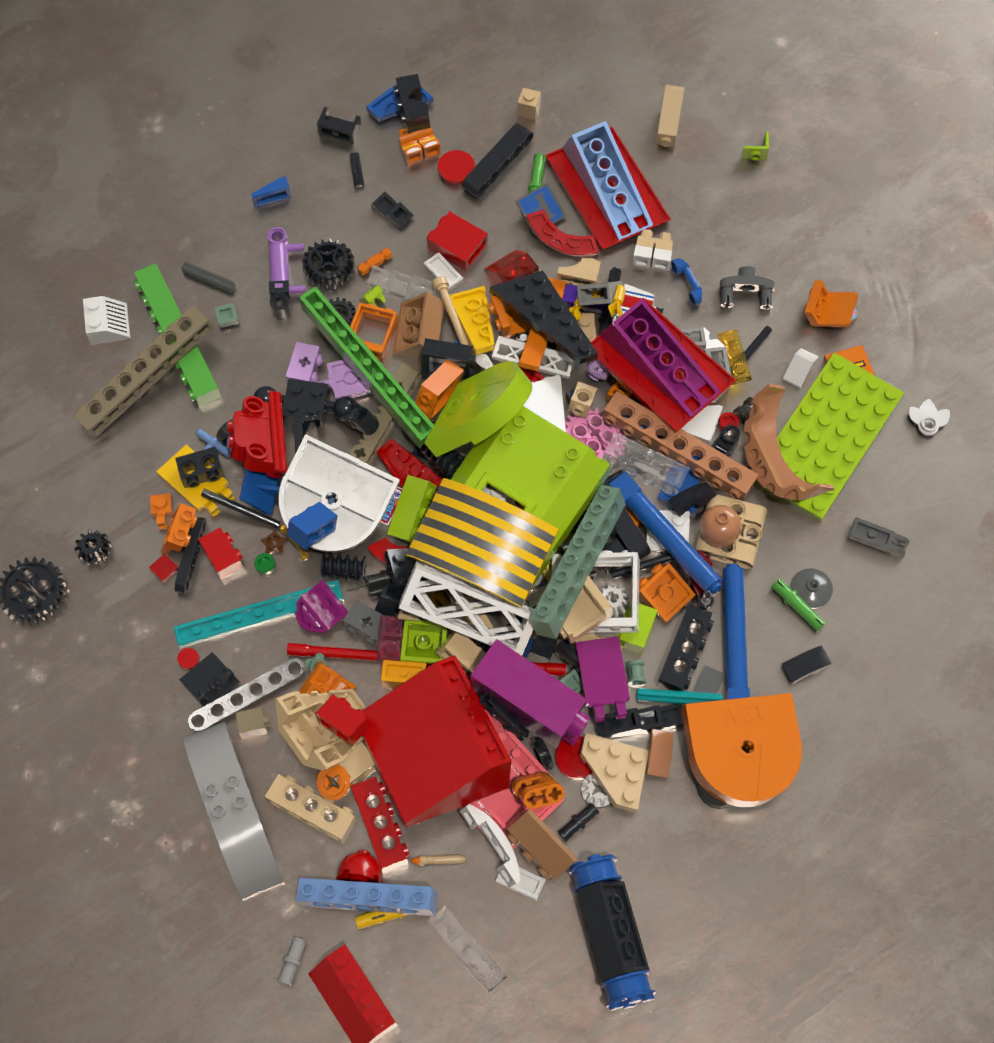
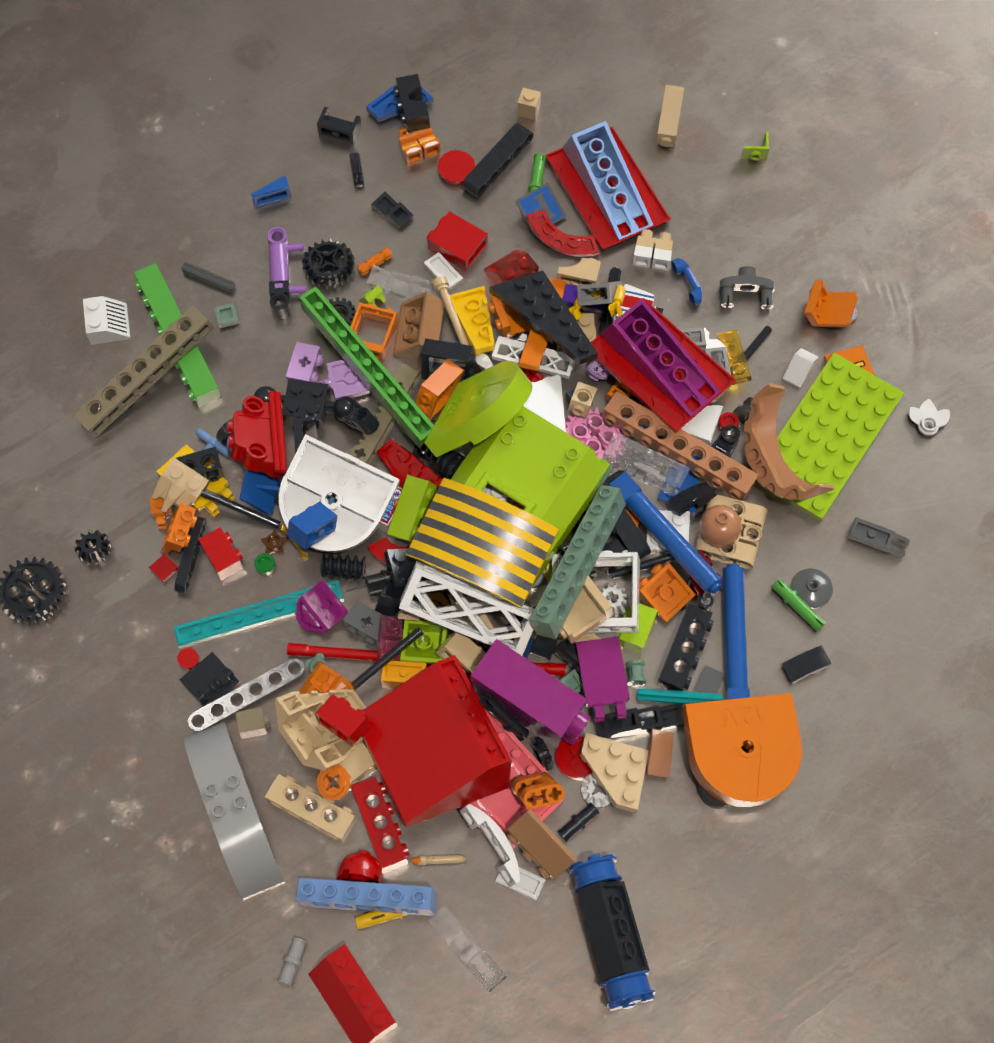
(178, 485): none -> tan plate
(387, 658): none -> black bar

